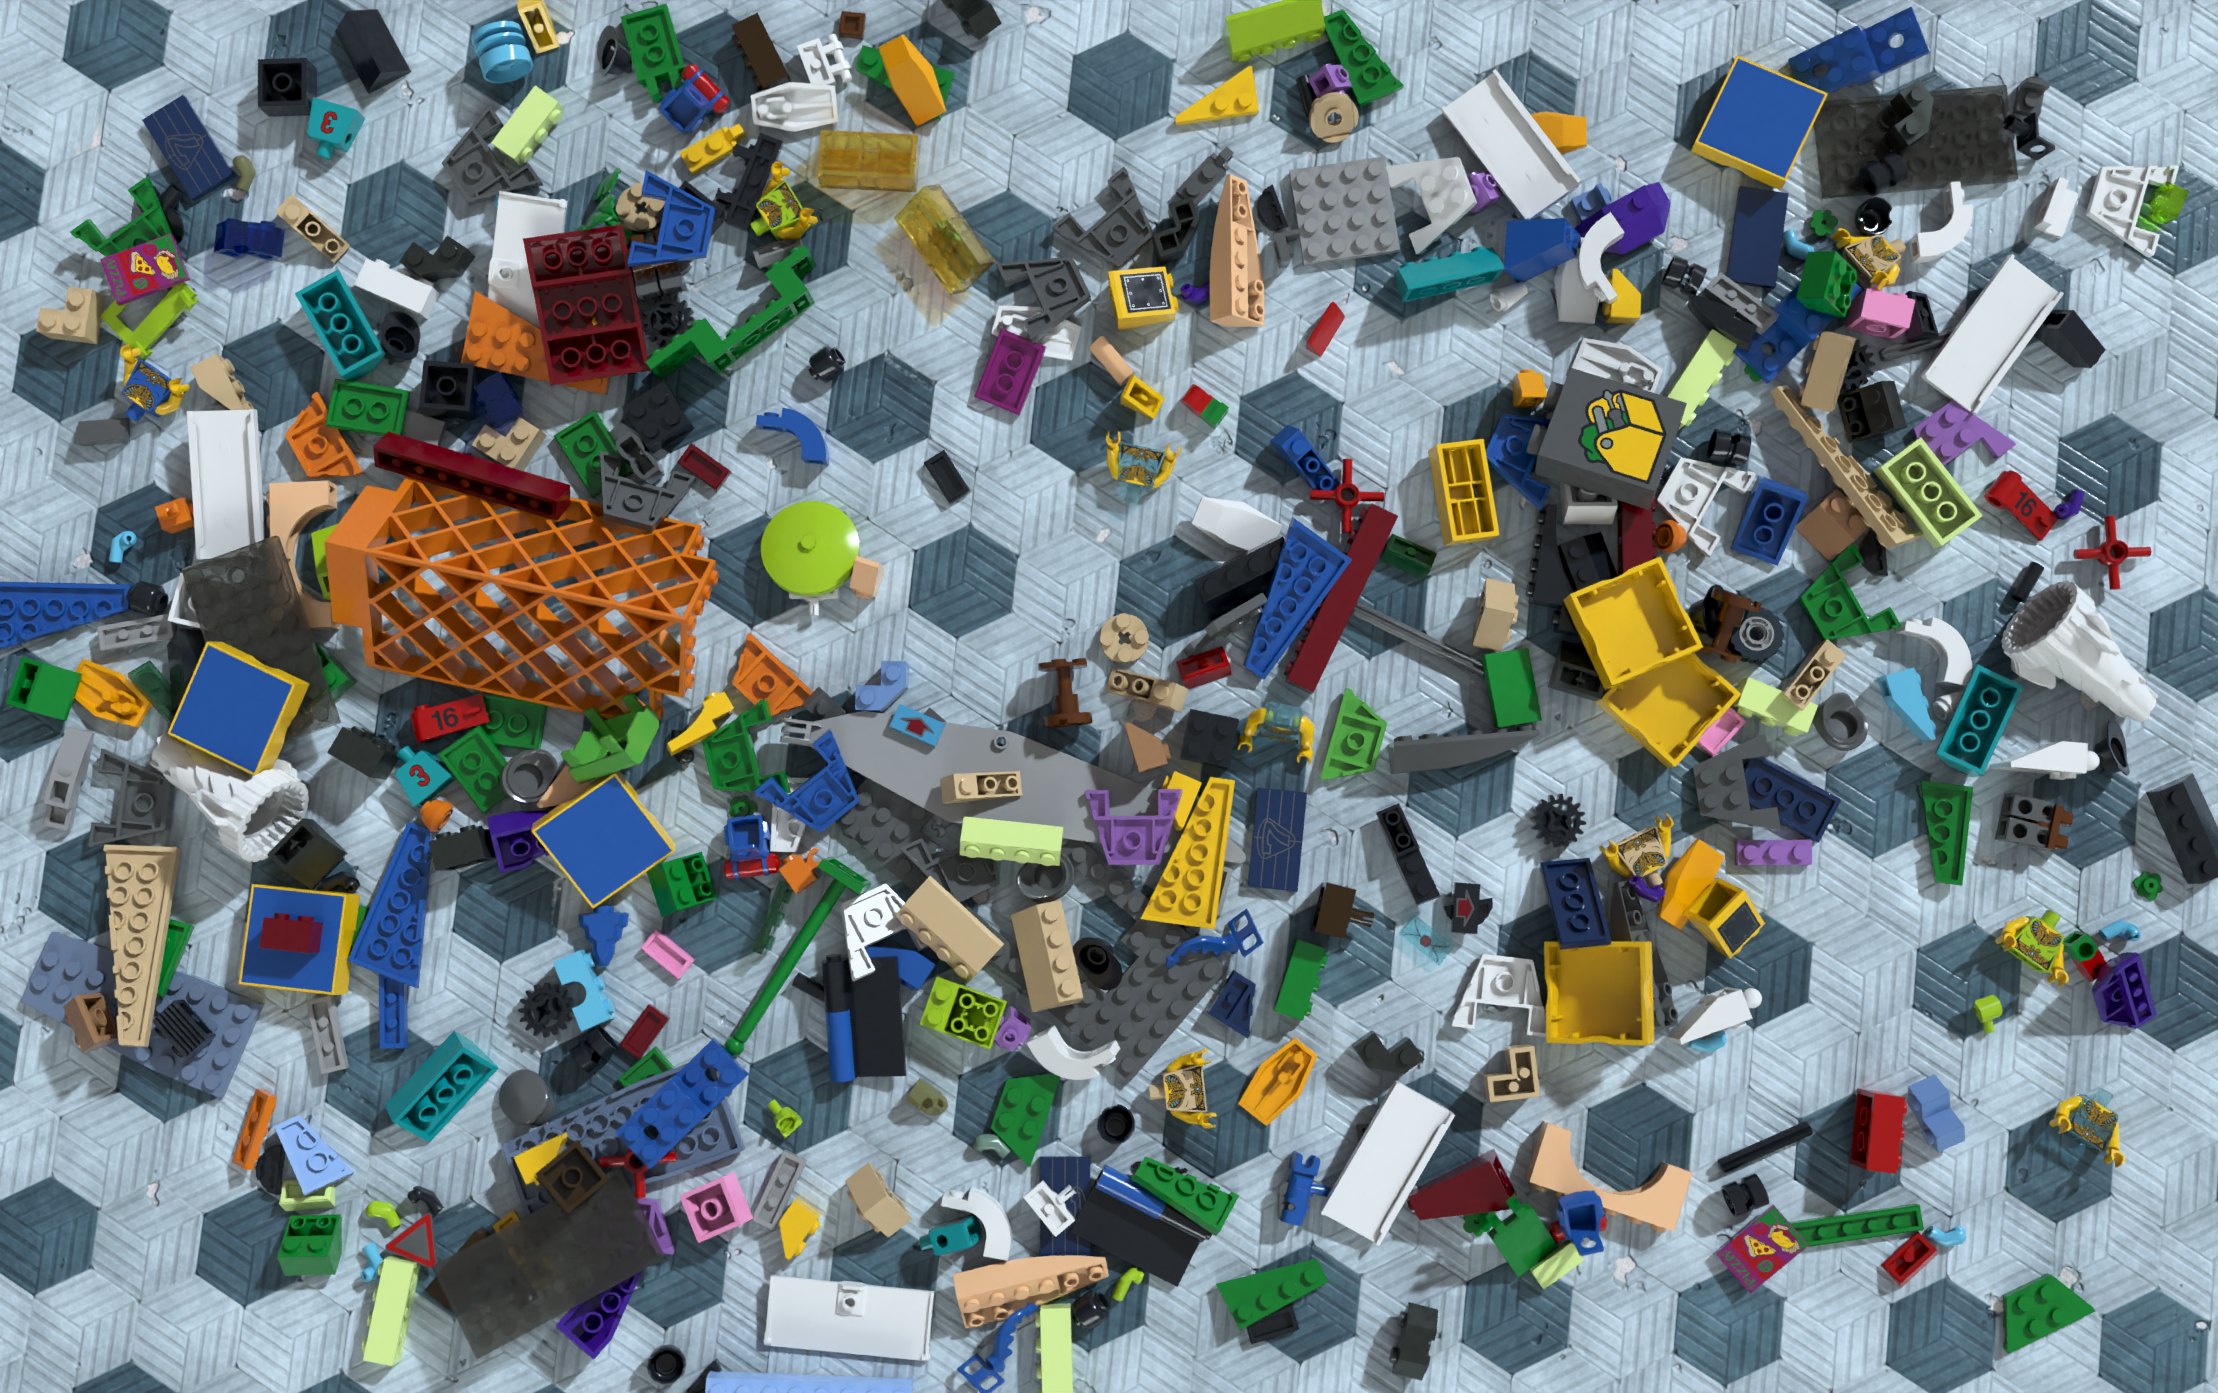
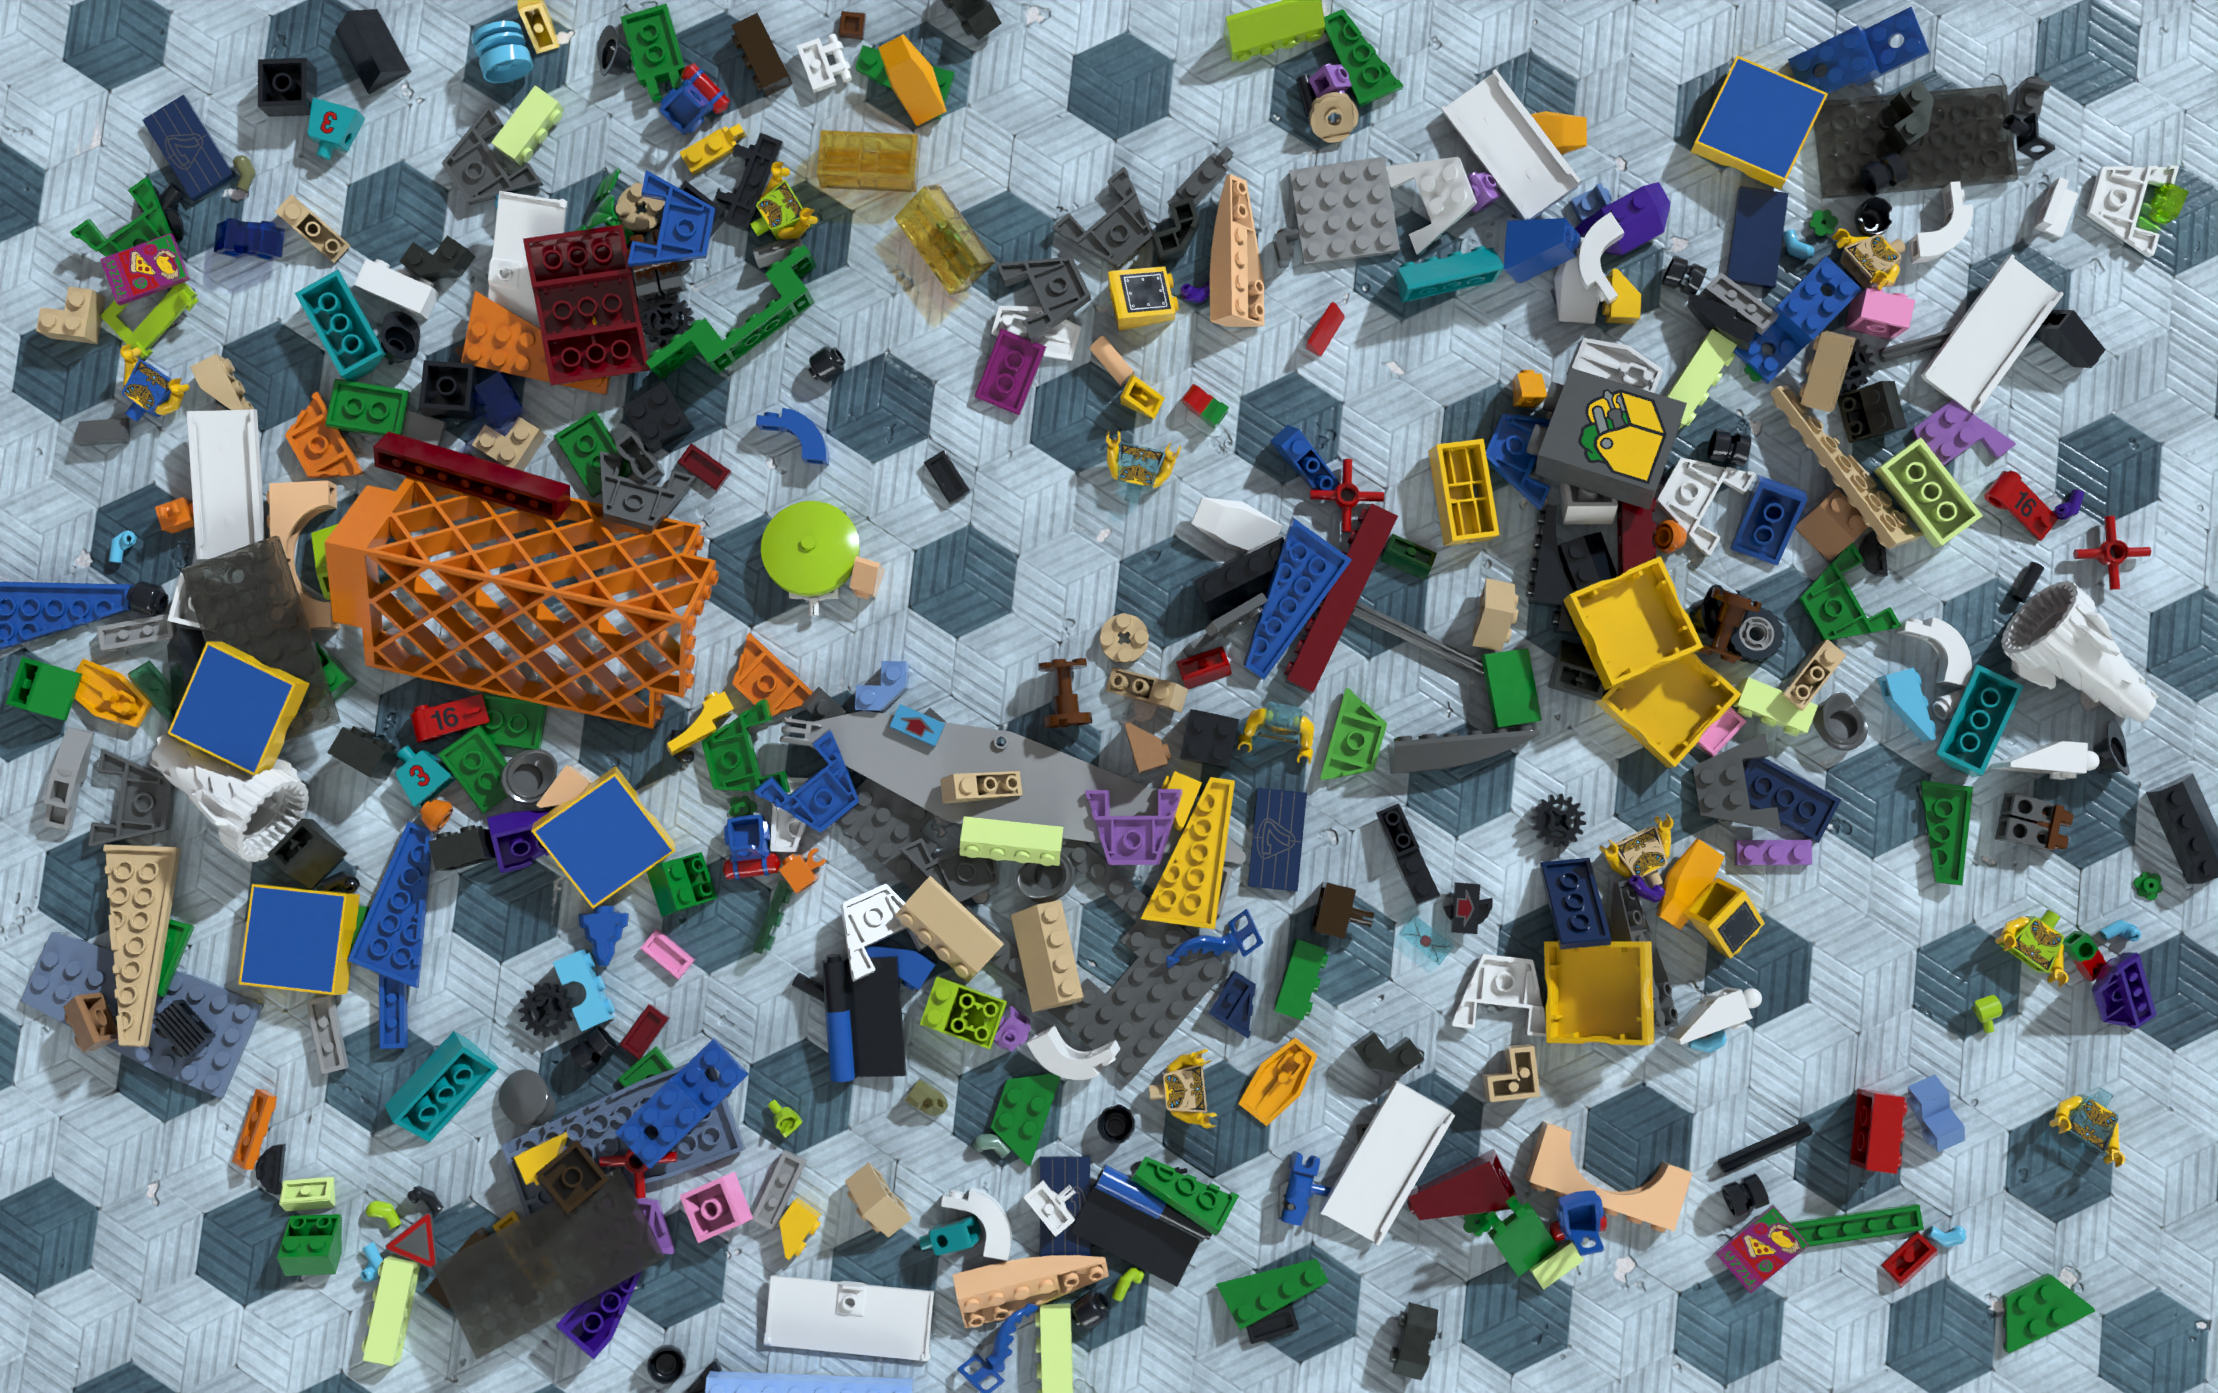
(291, 934): dark red brick -> none
(309, 1156): light blue wing -> none
(589, 756): bright green piece -> none
(795, 106): white piece -> none
(843, 878): green piece -> none
(1098, 962): black piece -> none
(1231, 99): yellow wing -> none
(1270, 210): black tile -> none
(1507, 296): white cone -> none
(1827, 283): green slope -> none
(1922, 321): black slope -> none

